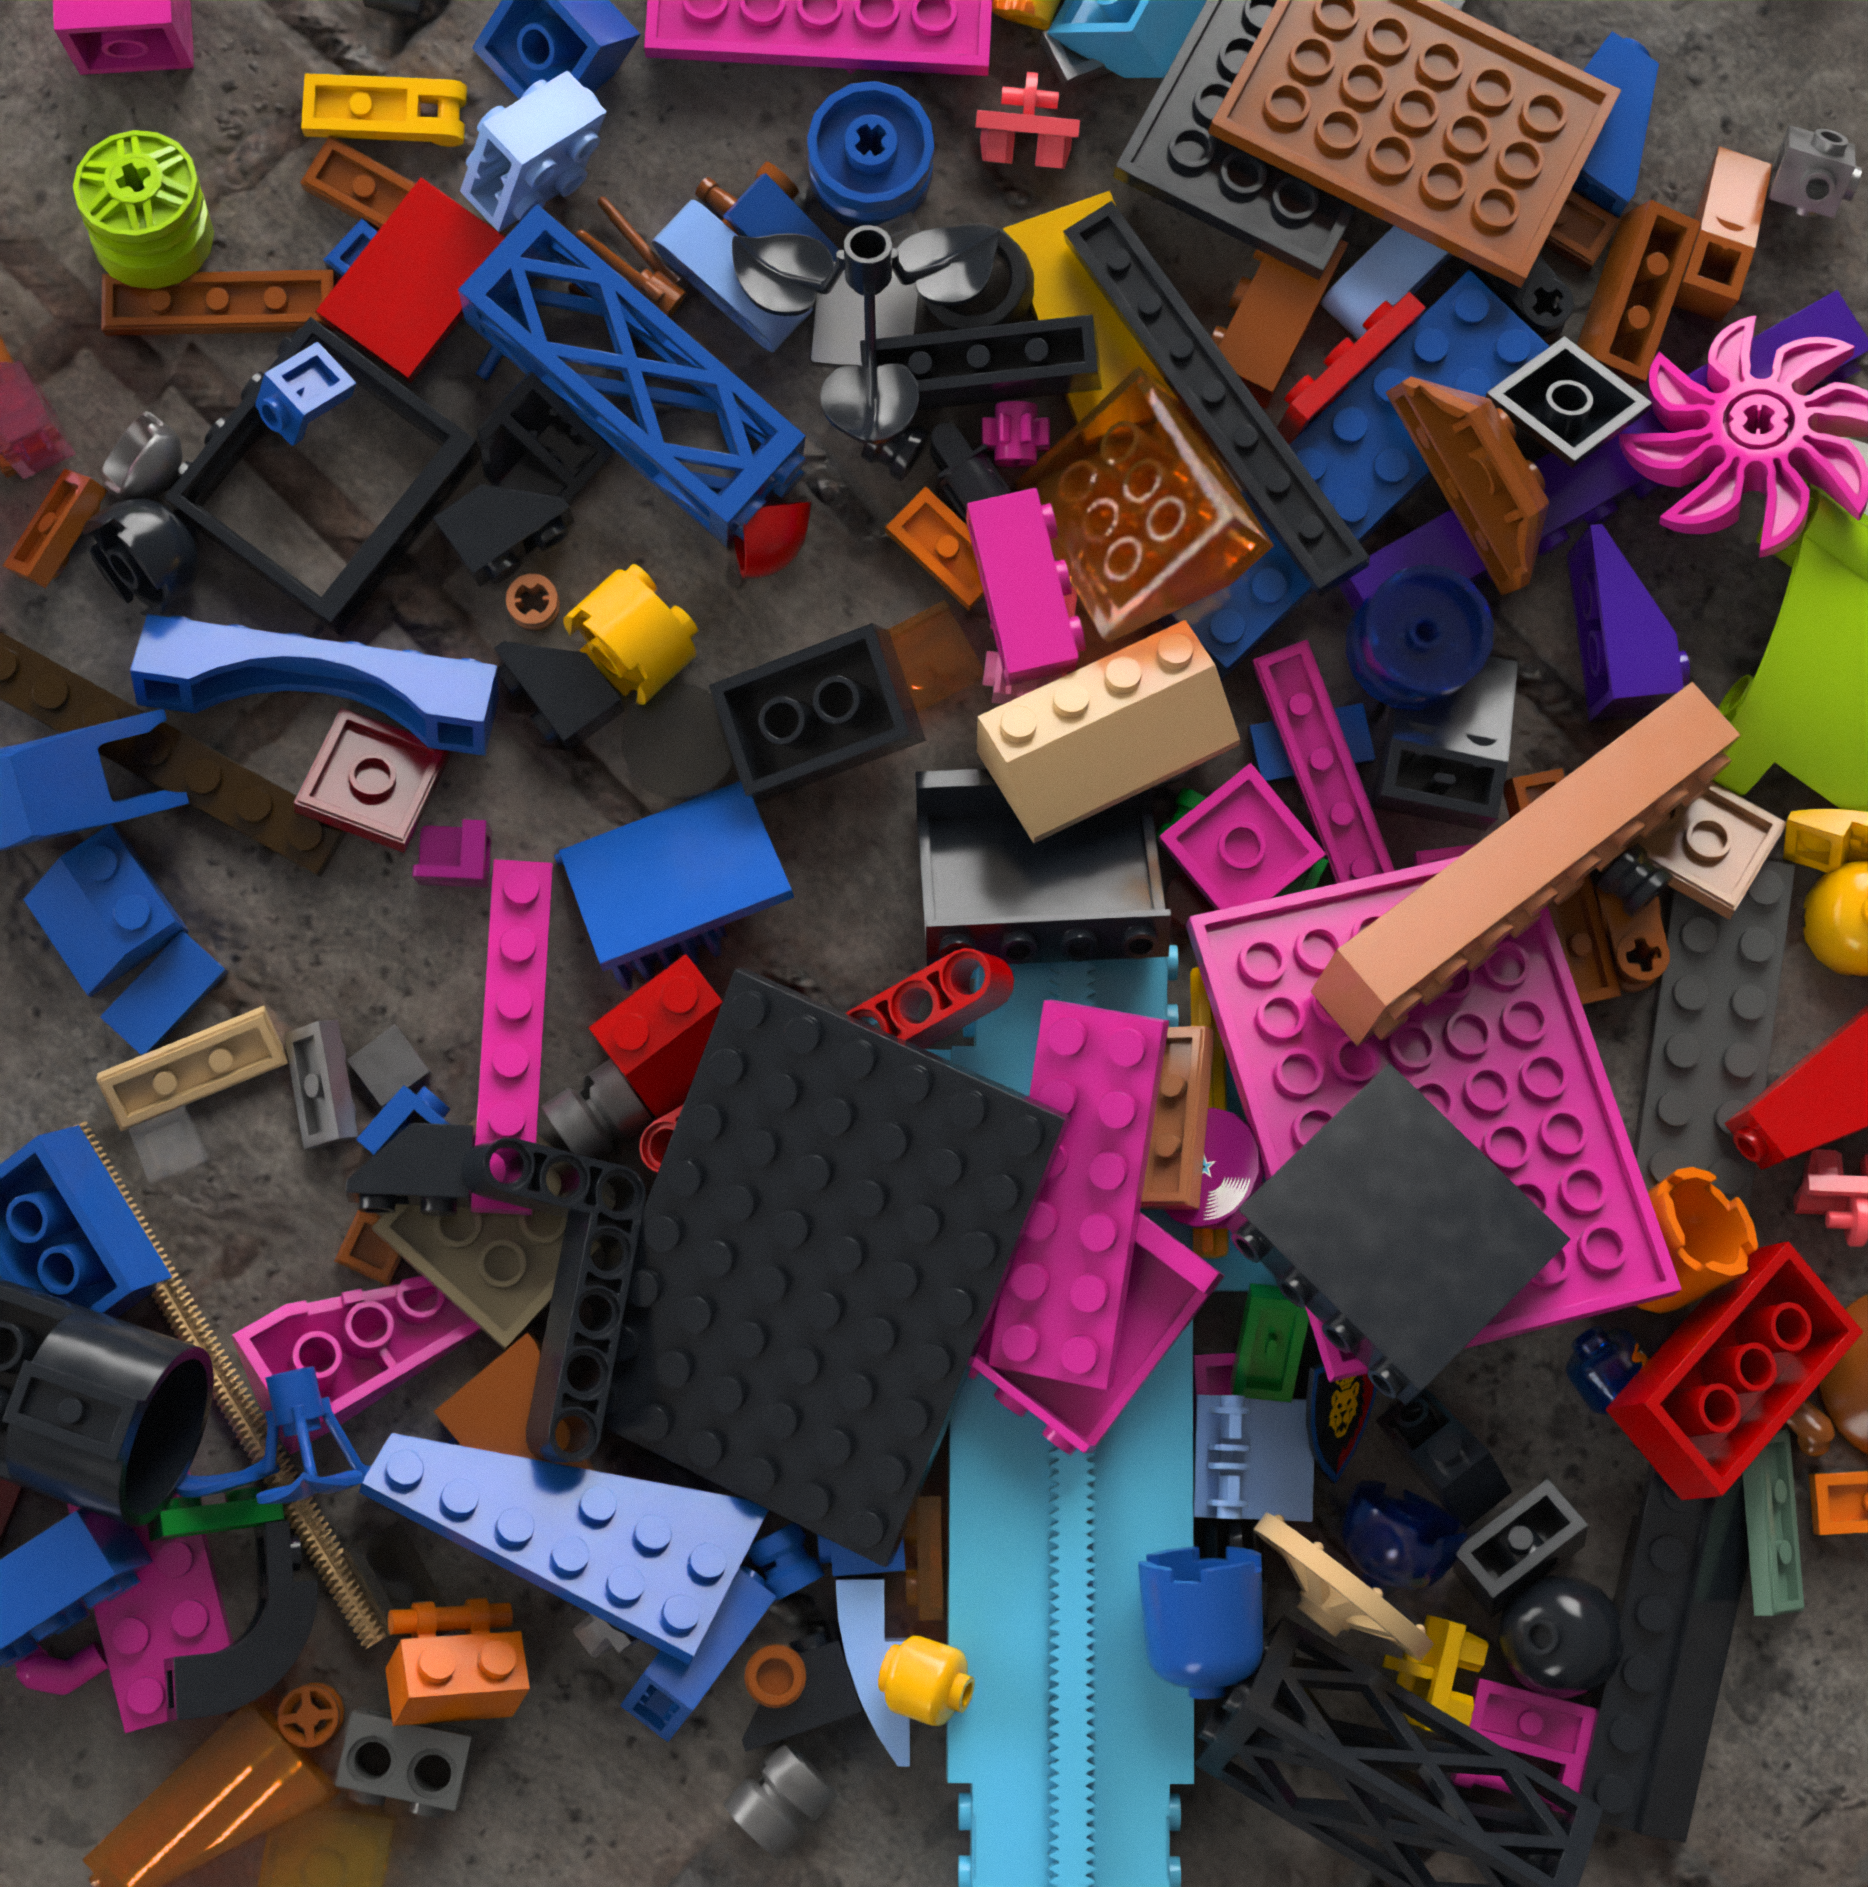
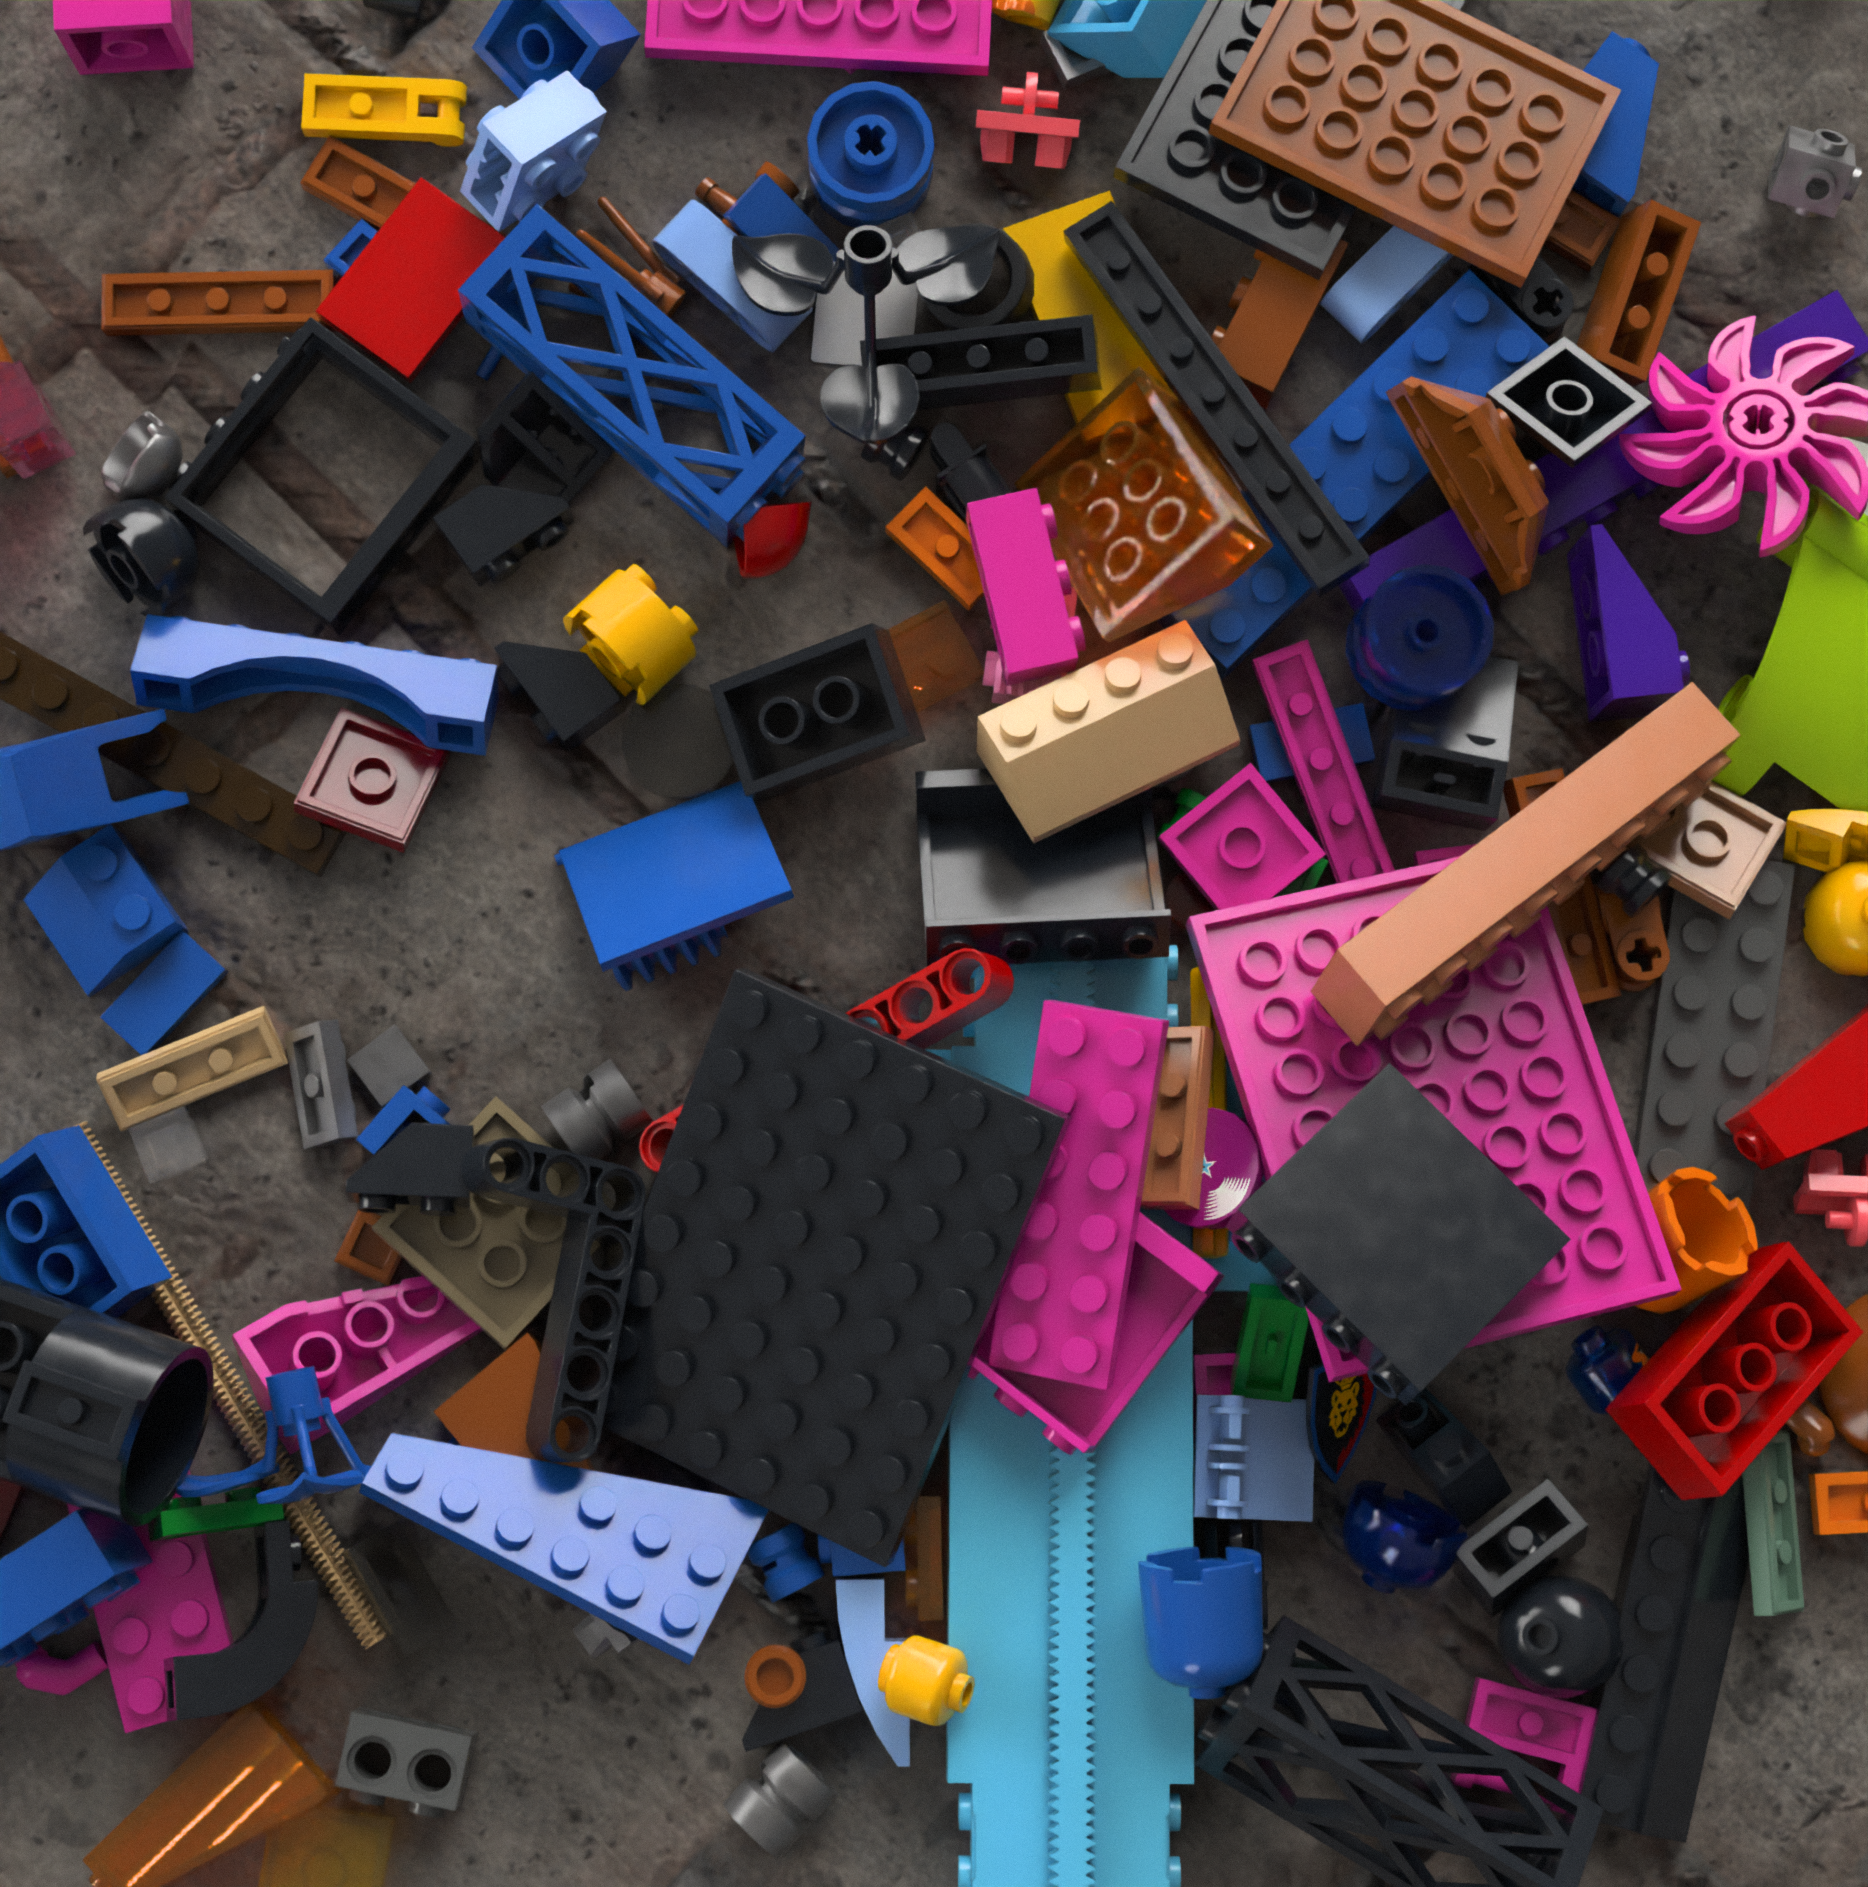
(57, 524): dark orange plate -> none
(143, 209): lime wheel -> none
(299, 1715): dark orange wheel -> none
(302, 391): blue bracket -> none
(455, 855): magenta panel -> none
(456, 1674): orange brick -> none
(513, 1012): dark pink plate -> none
(533, 619): nougat bush -> none
(661, 1034): red slope -> none
(672, 1688): blue slope -> none
(1016, 434): dark pink gear -> none
(1336, 1596): tan wheel -> none
(1347, 363): red wing -> none
(1435, 1674): yellow hips -> none
(1727, 236): dark orange slope -> none

